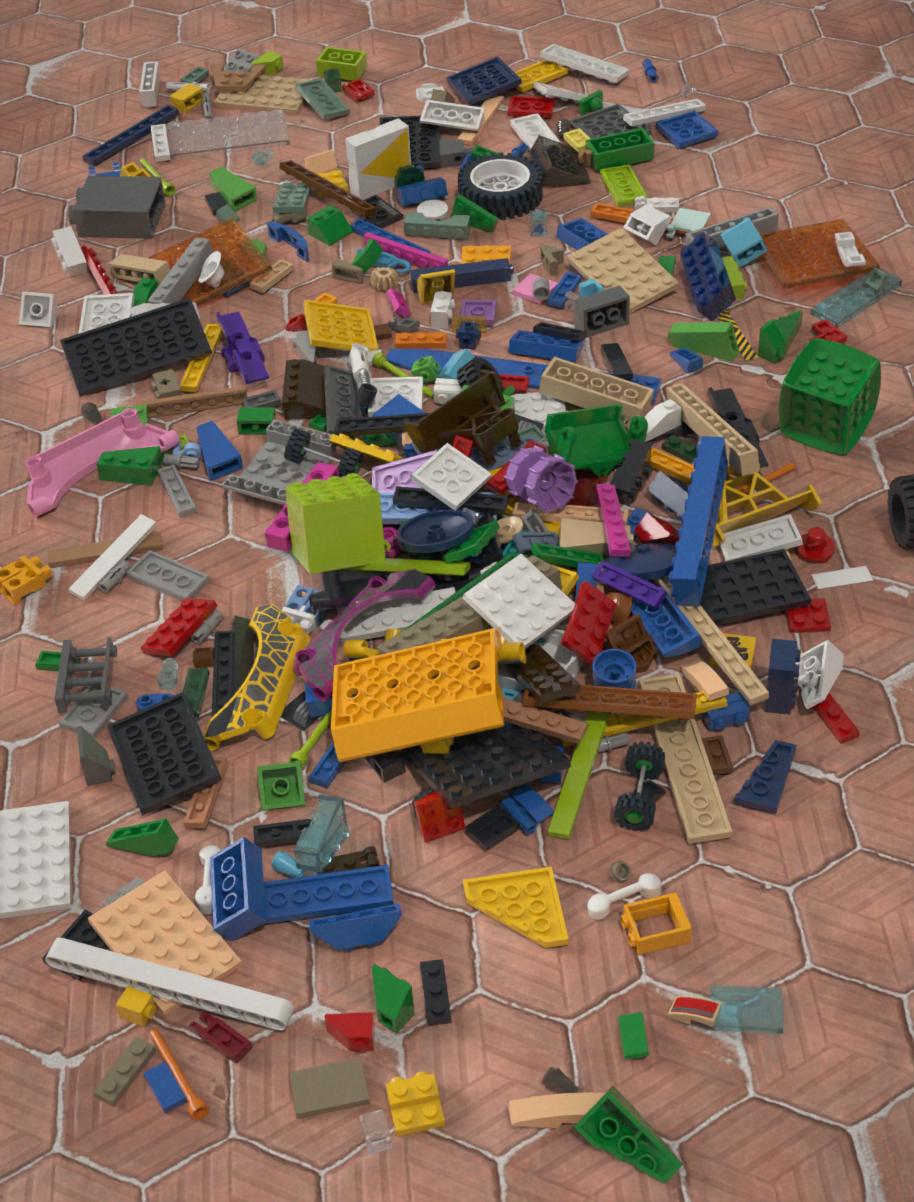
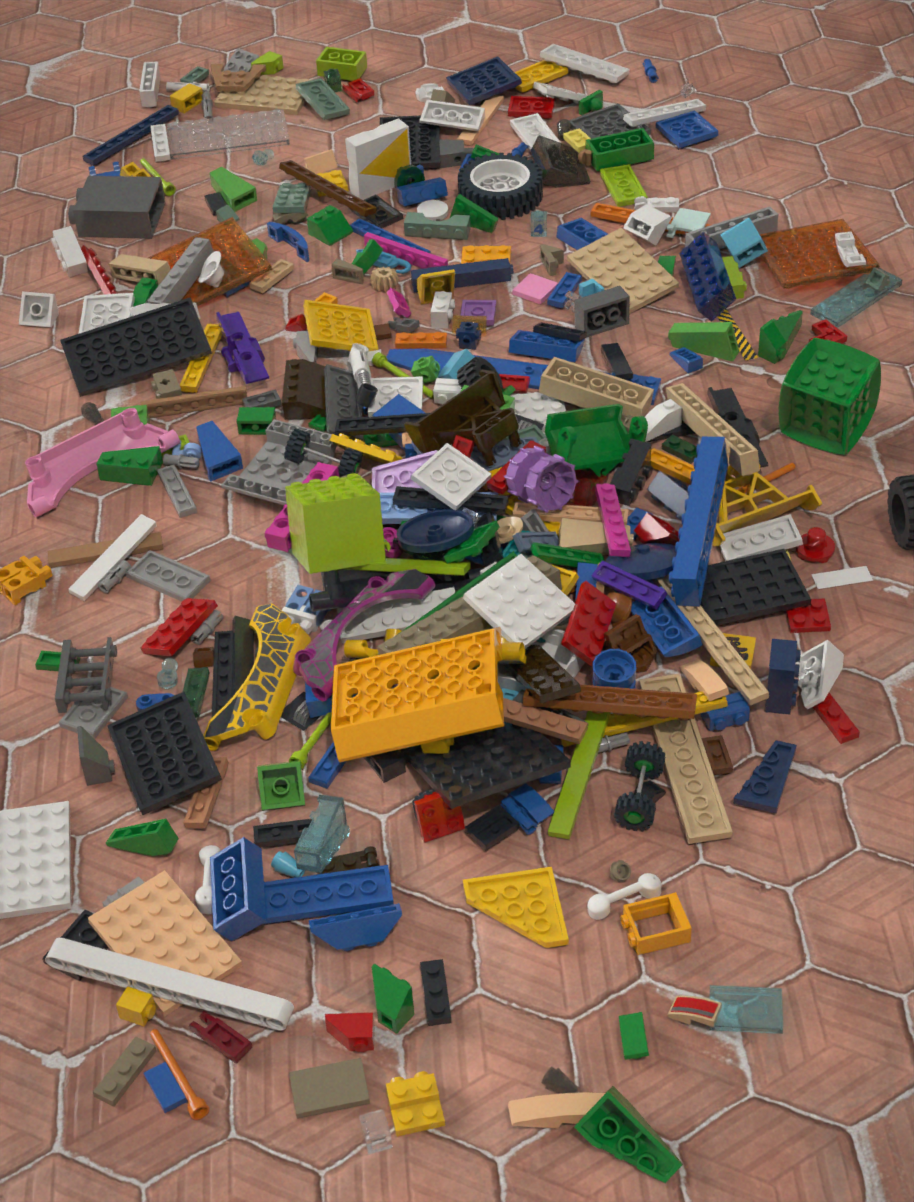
(541, 288): light grey wheel -> none

